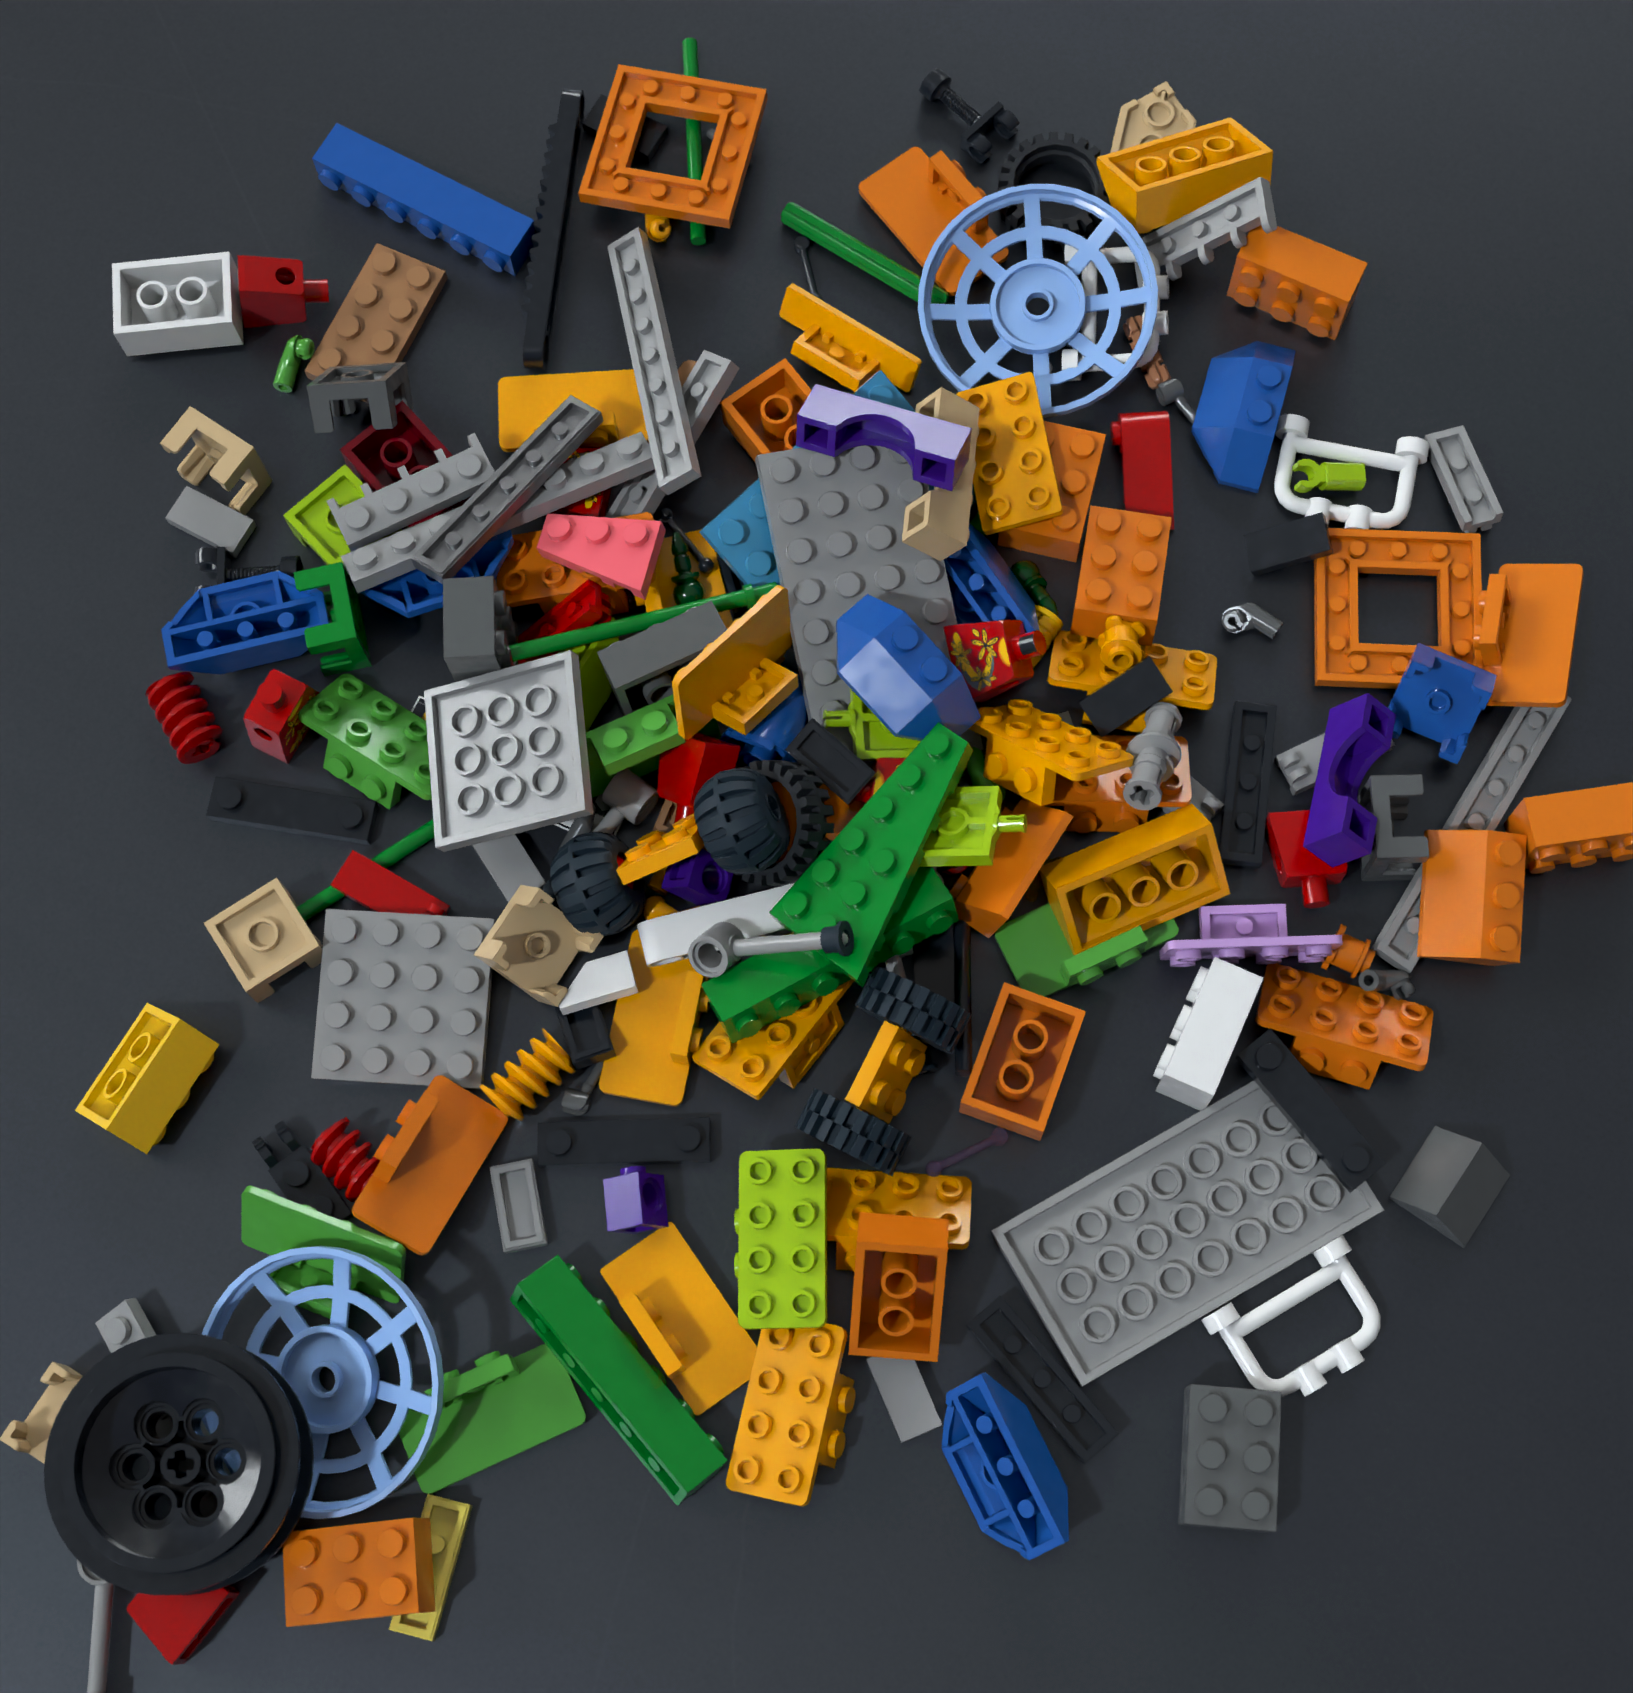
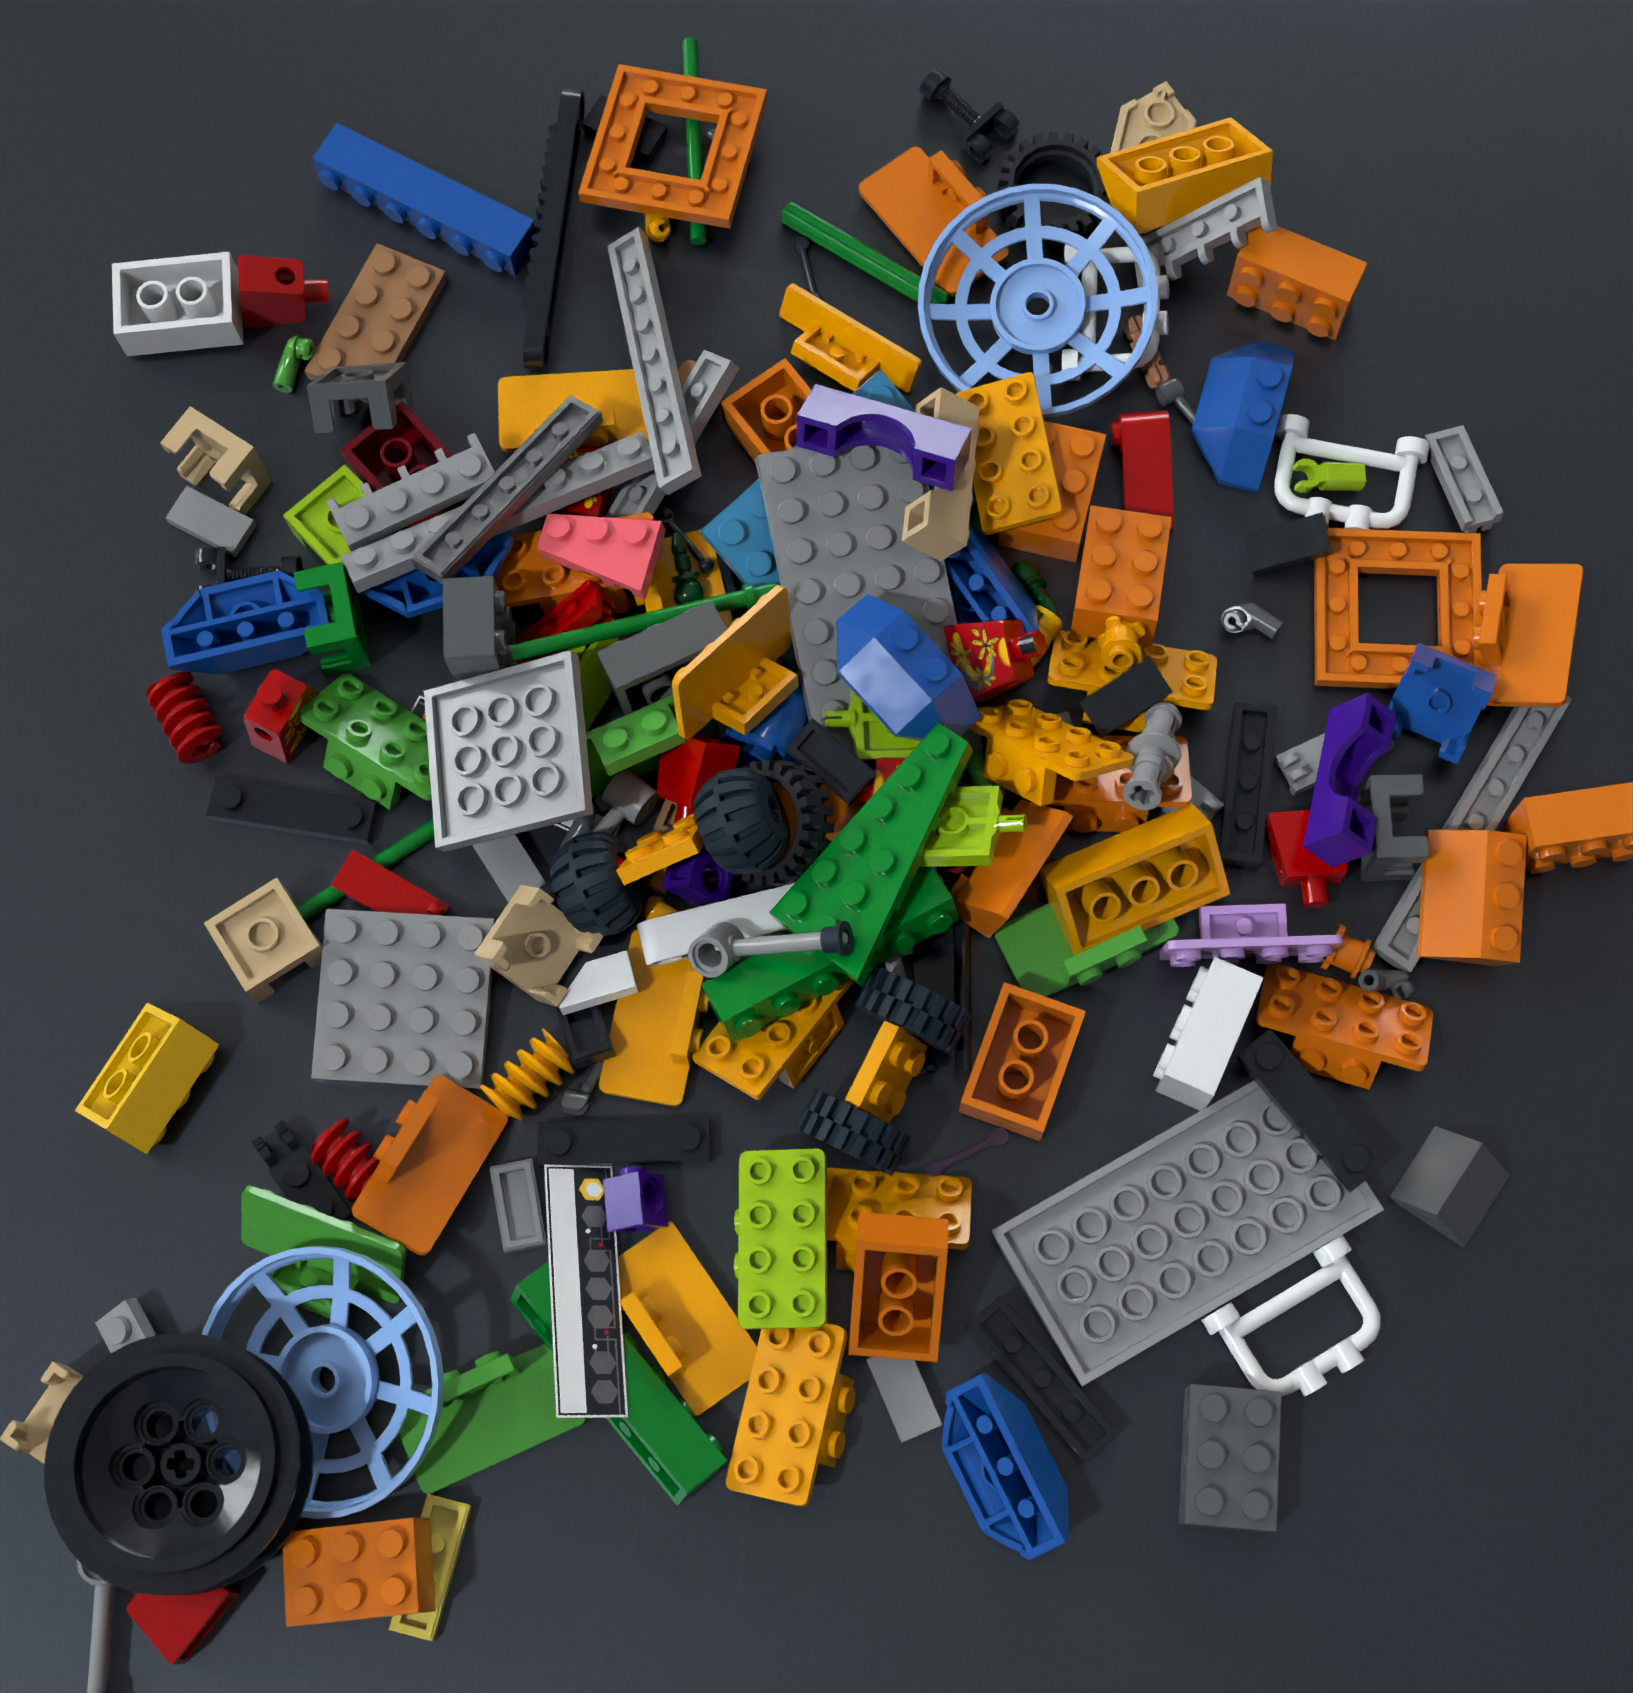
(584, 1295): none -> sticker

